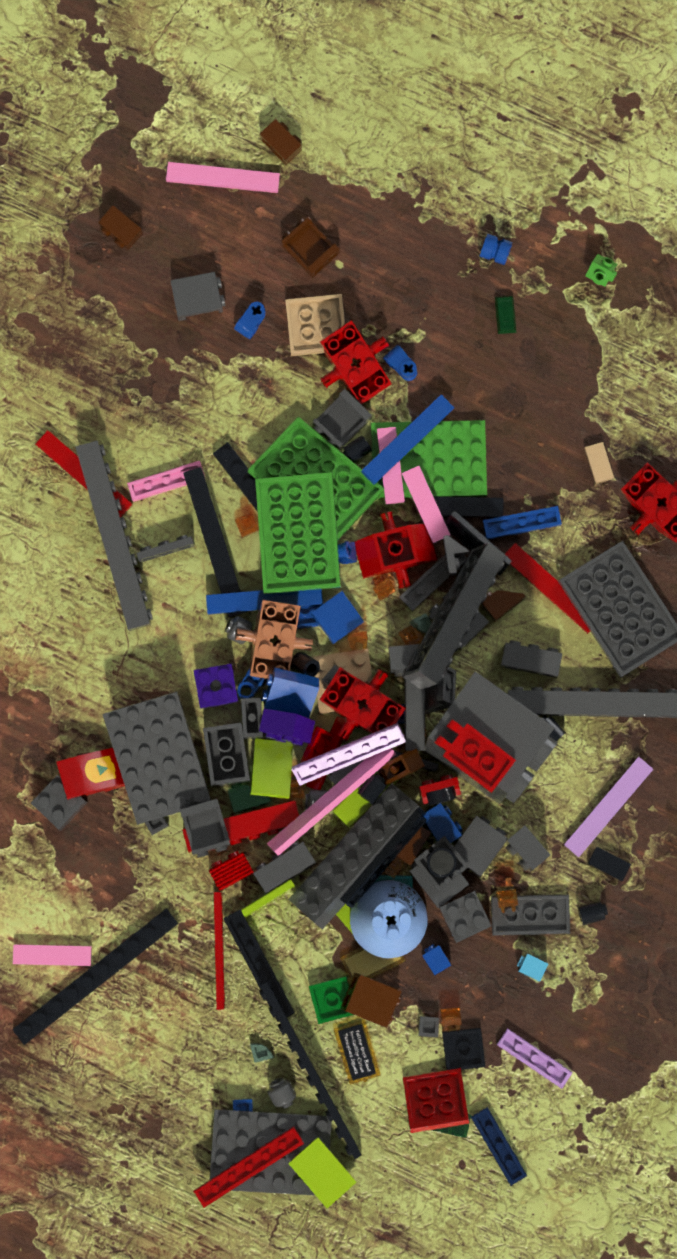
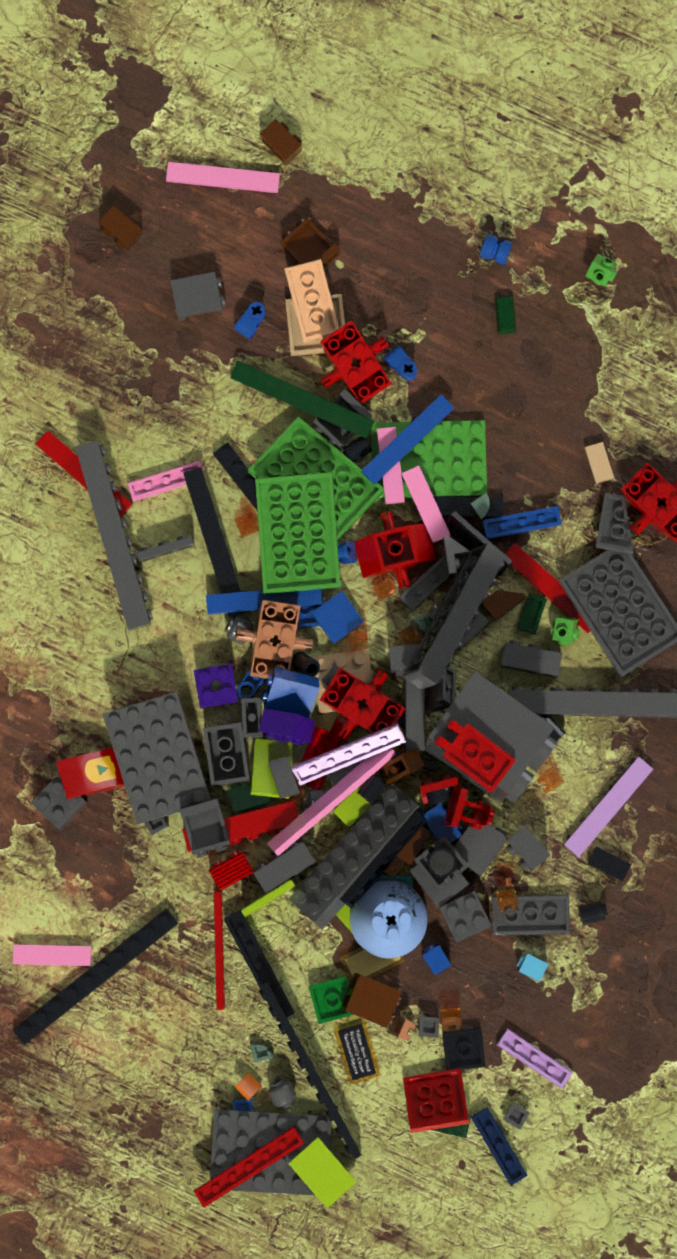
(248, 1086): none -> orange tile
(283, 777): none -> dark grey tile
(302, 399): none -> dark green tile
(311, 300): none -> light nougat tile
(400, 1027): none -> nougat tile
(481, 506): none -> sand green tile
(481, 814): none -> red tile
(516, 1115): none -> dark grey plate
(532, 614): none -> dark green tile
(552, 779): none -> clear orange tile
(566, 624): none -> bright green brick
(613, 526): none -> dark grey wing

